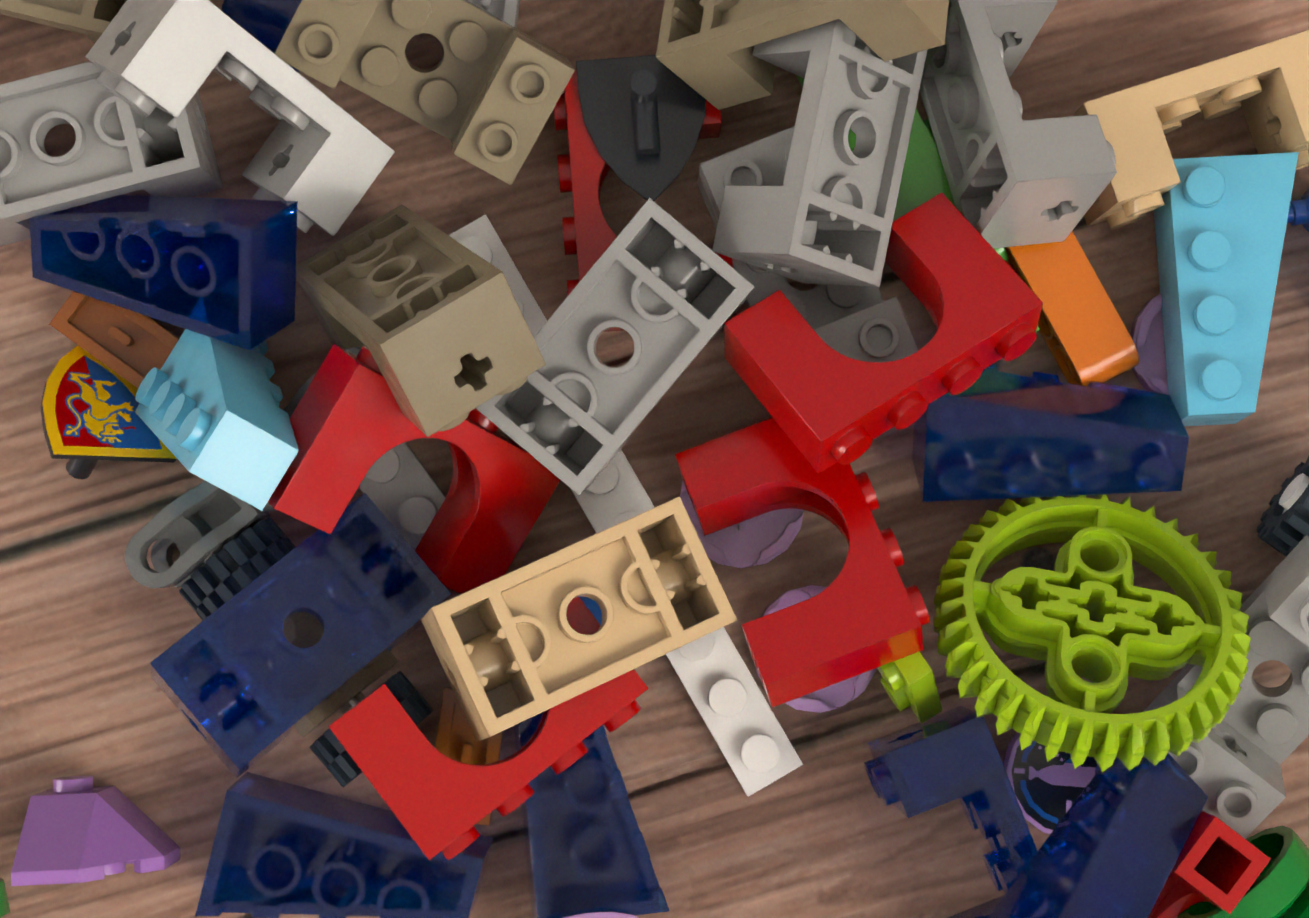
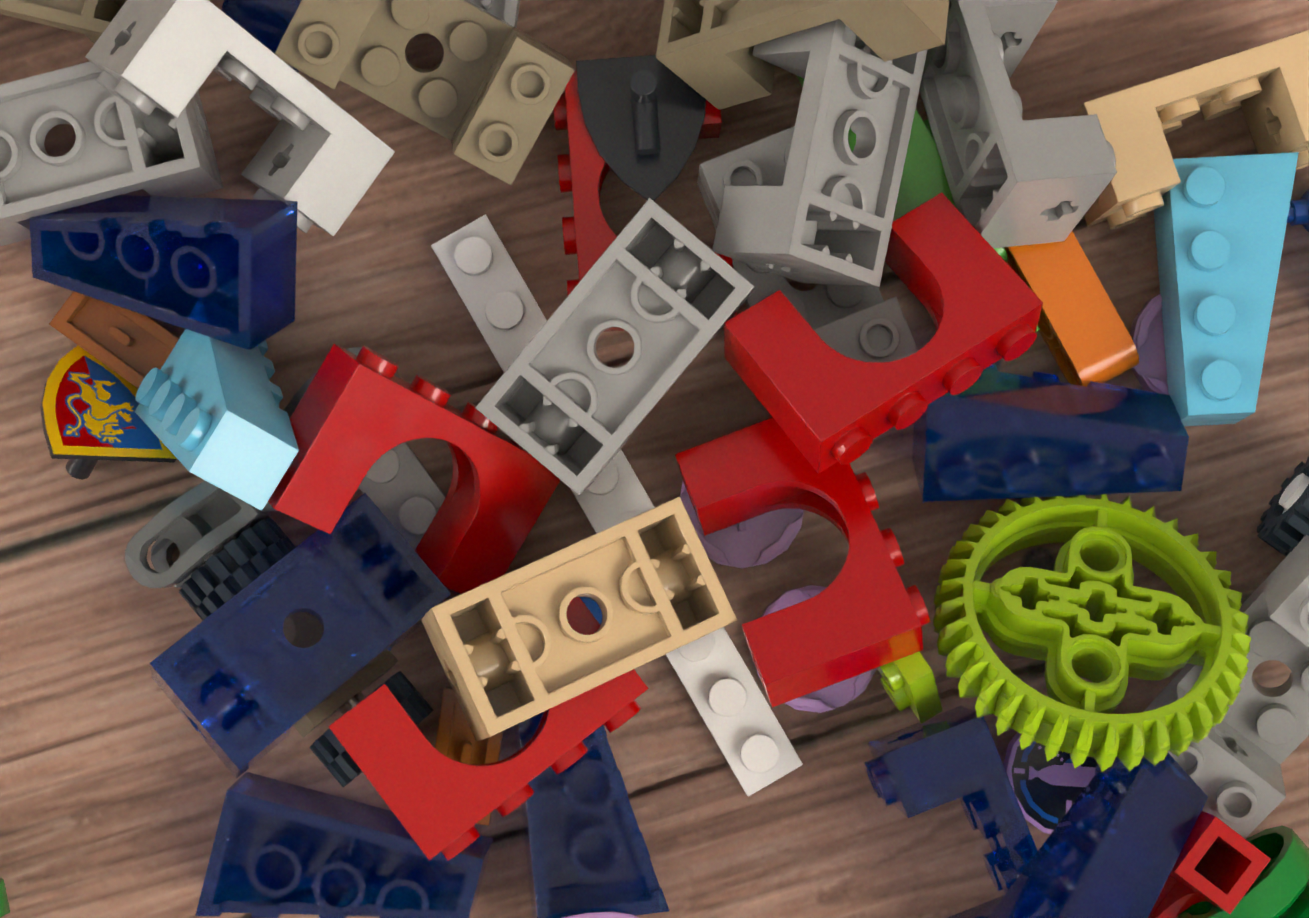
(86, 833): medium lavender slope -> none
(426, 312): dark tan plate -> none

